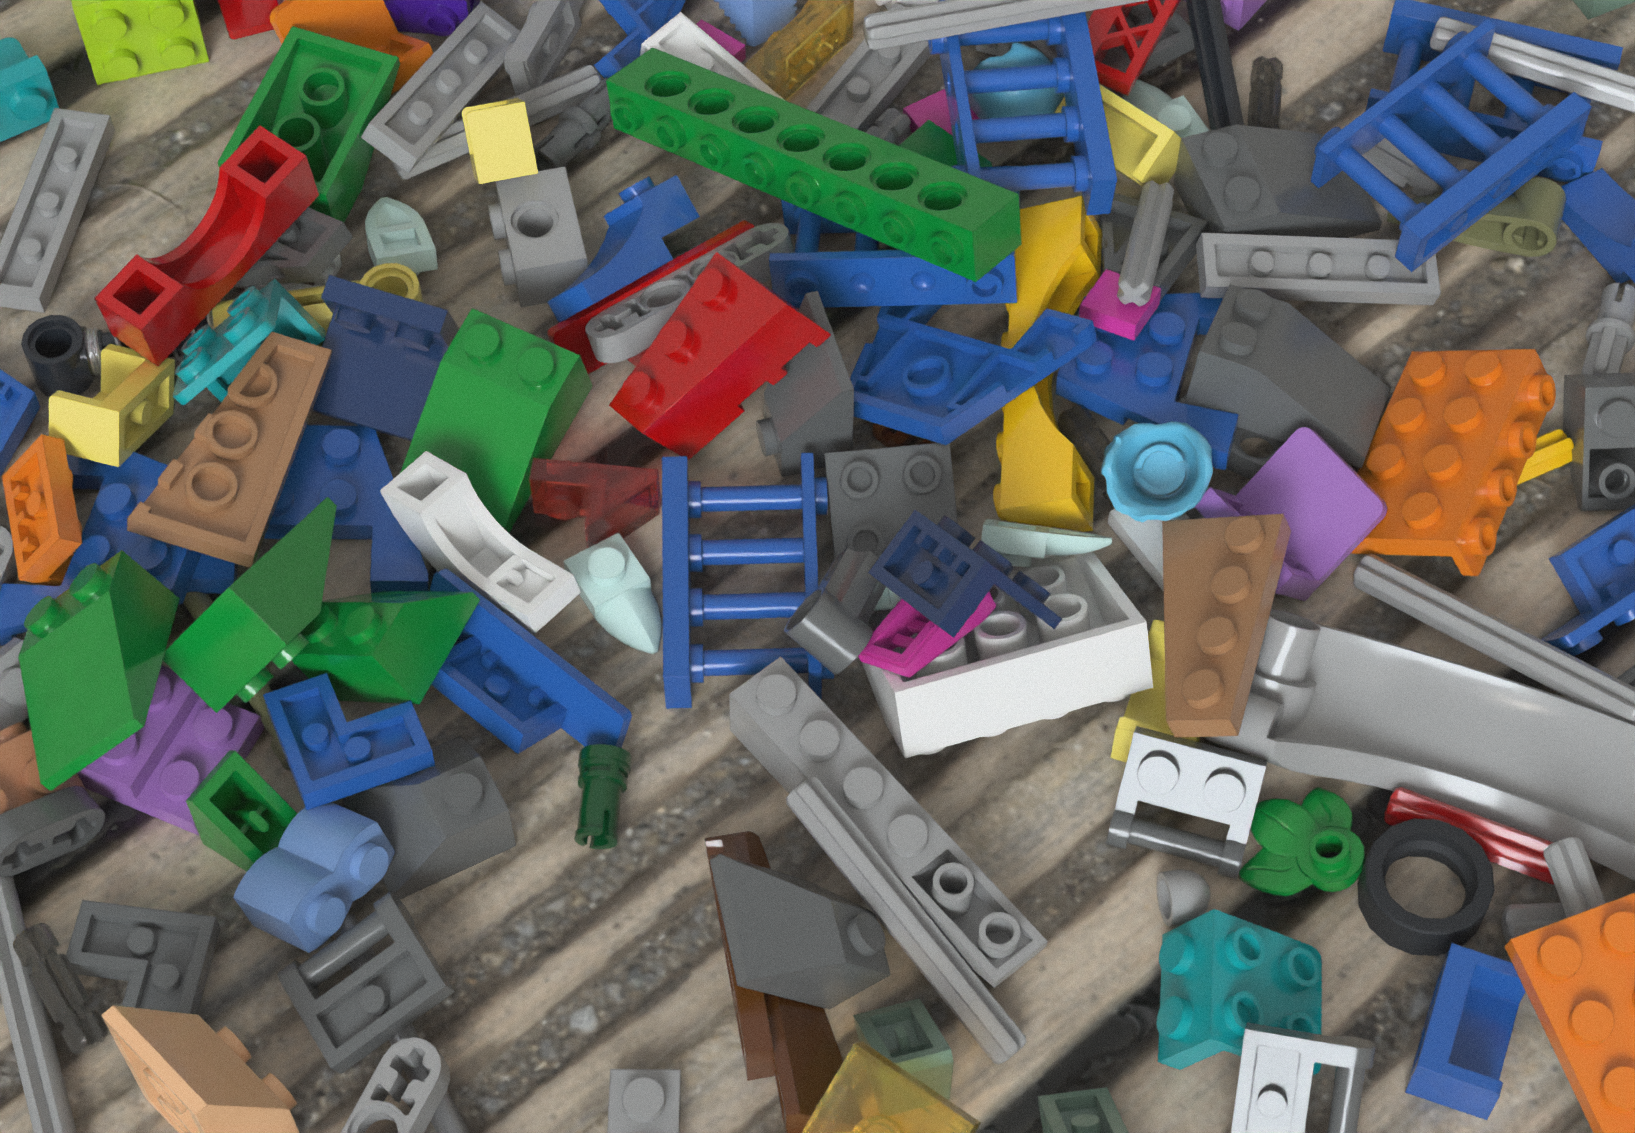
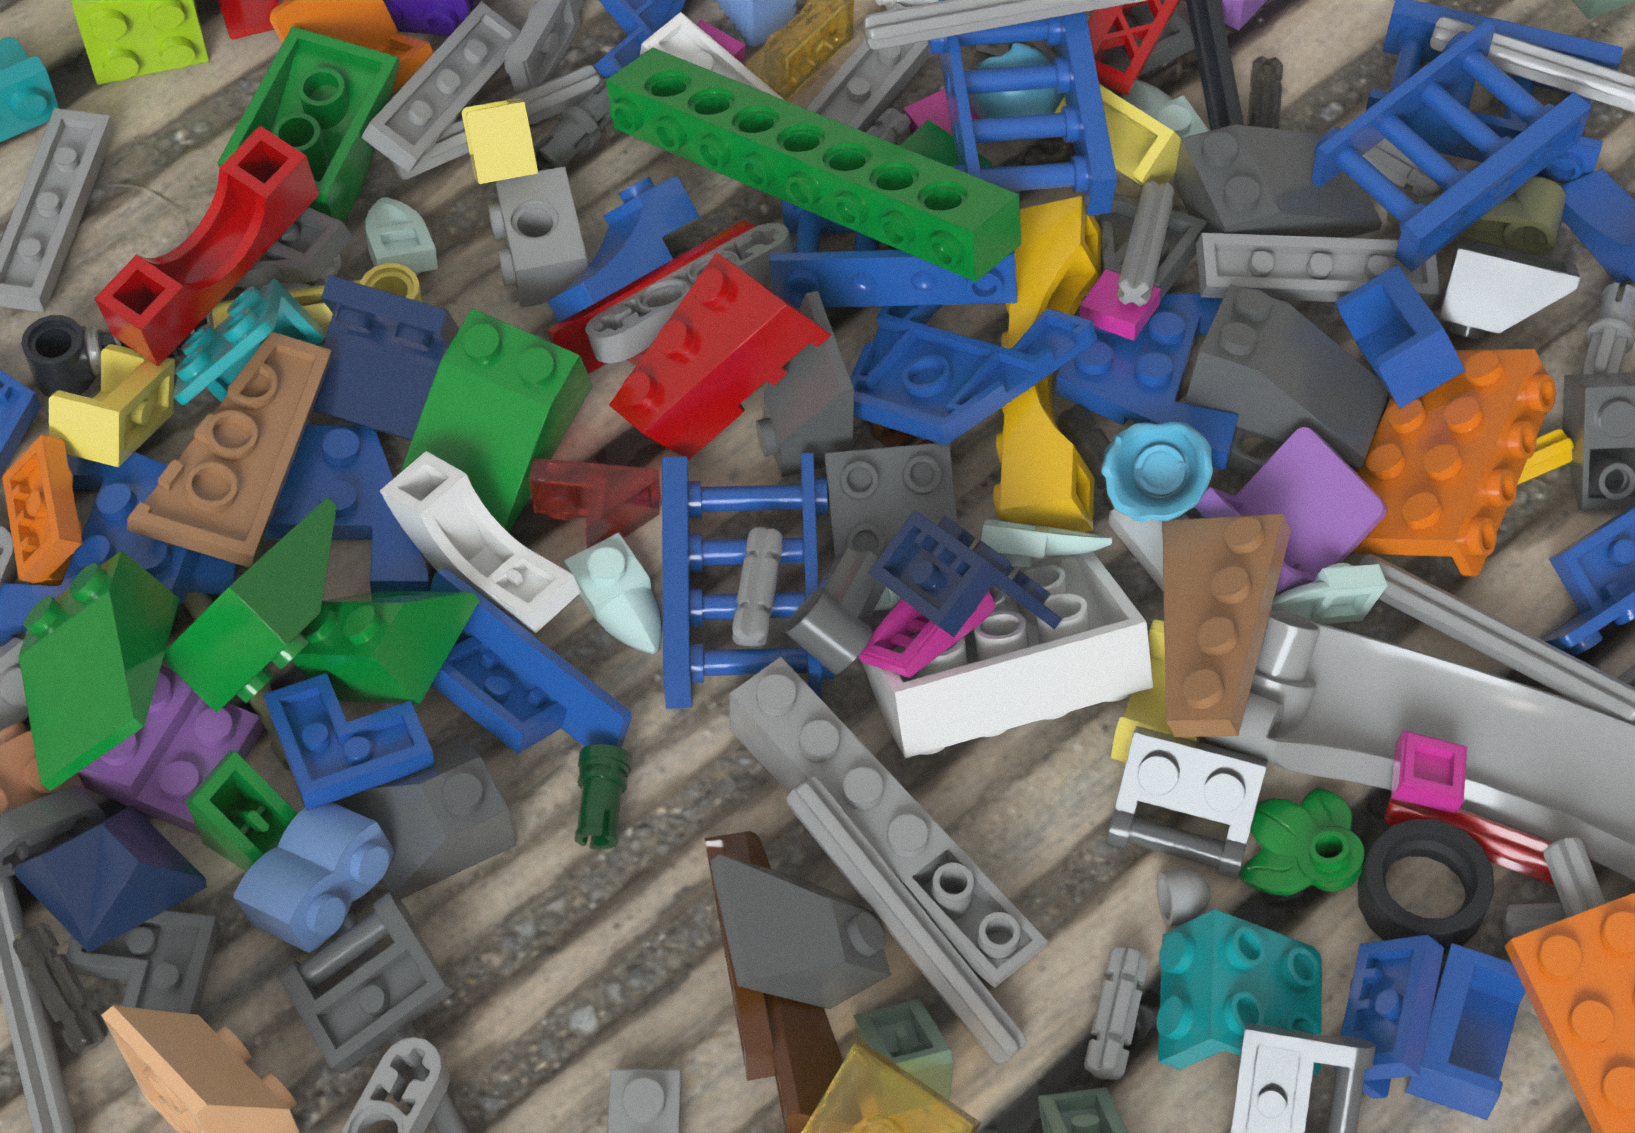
(110, 878): none -> dark blue slope
(757, 587): none -> light grey axle
(1116, 1013): none -> light grey axle
(1336, 595): none -> light aqua plate
(1393, 1006): none -> blue bracket
(1399, 336): none -> blue panel
(1429, 772): none -> dark pink tile
(1500, 287): none -> slope

